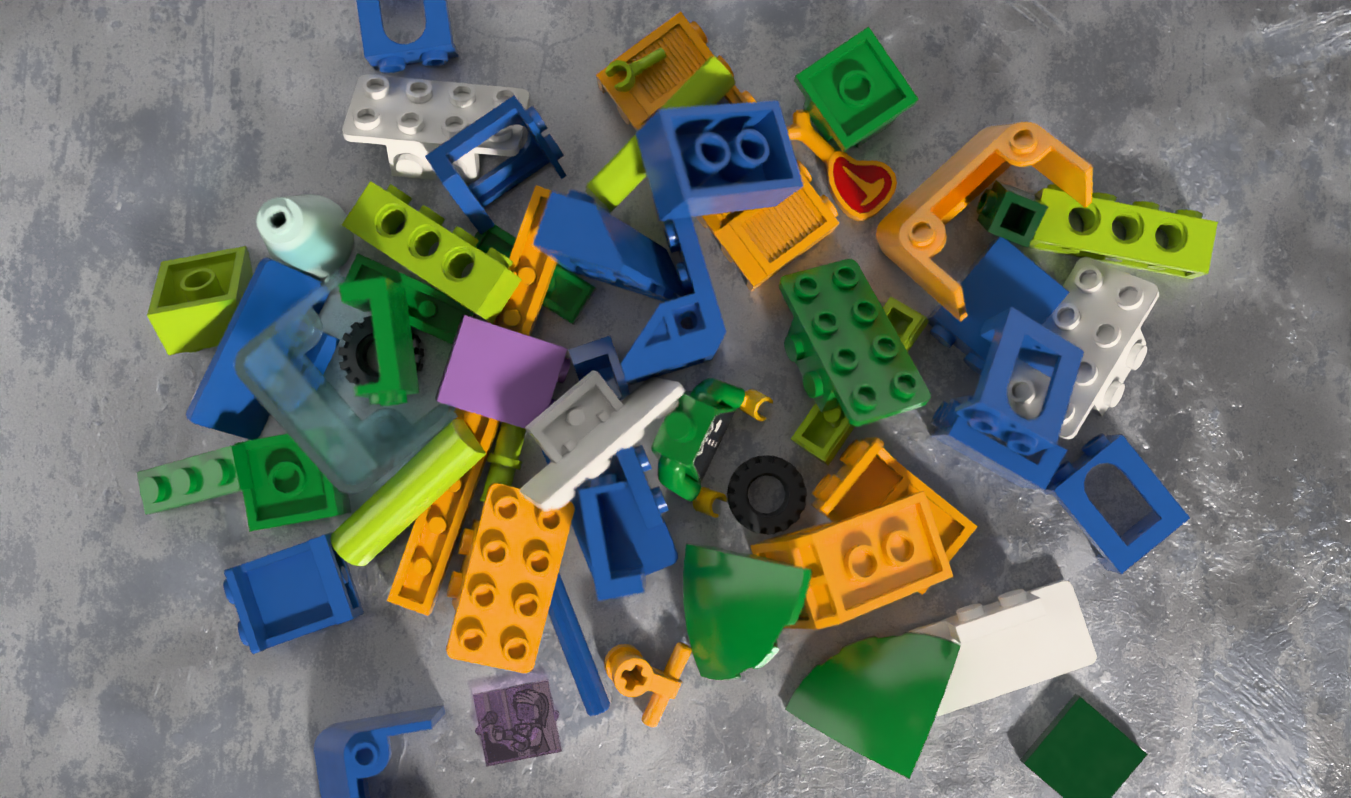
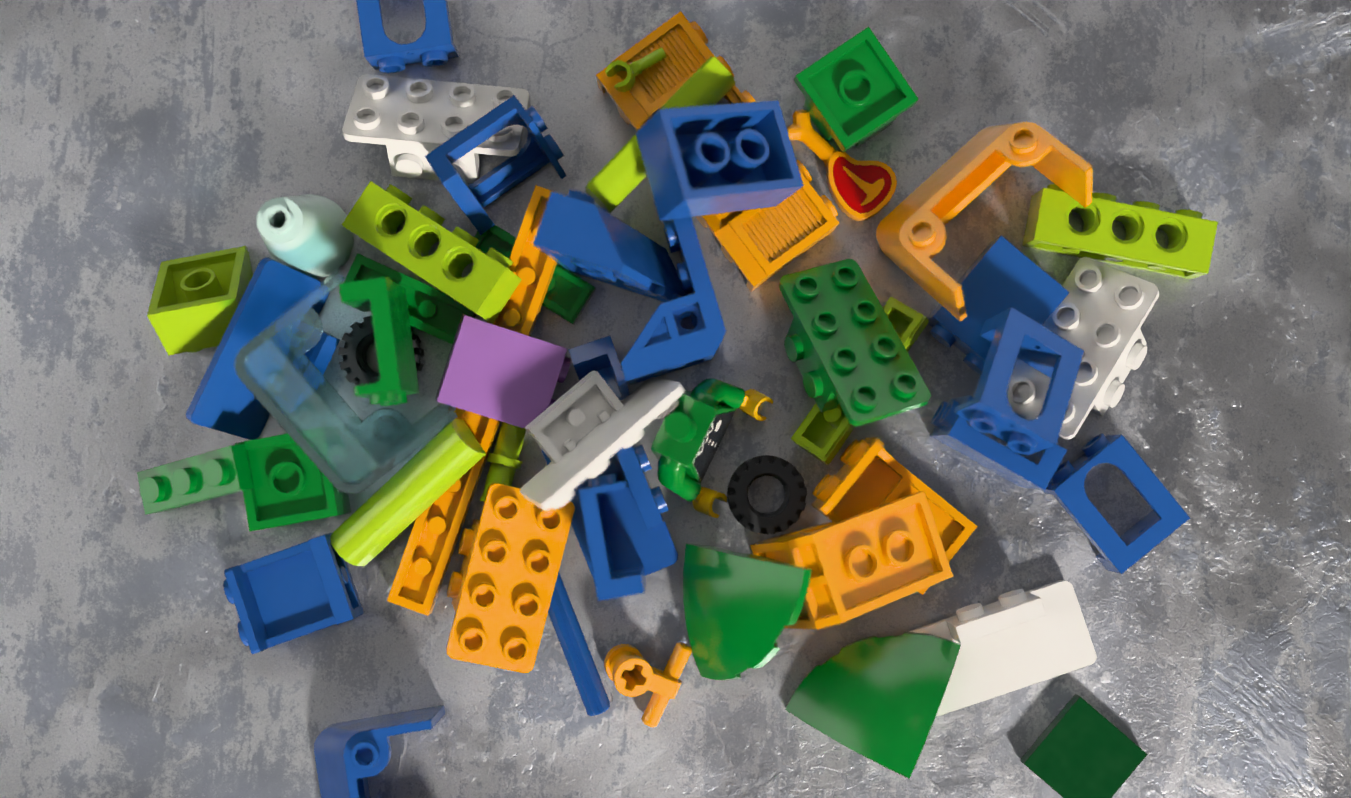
(517, 722): clear purple piece -> none
(1010, 213): dark green brick -> none

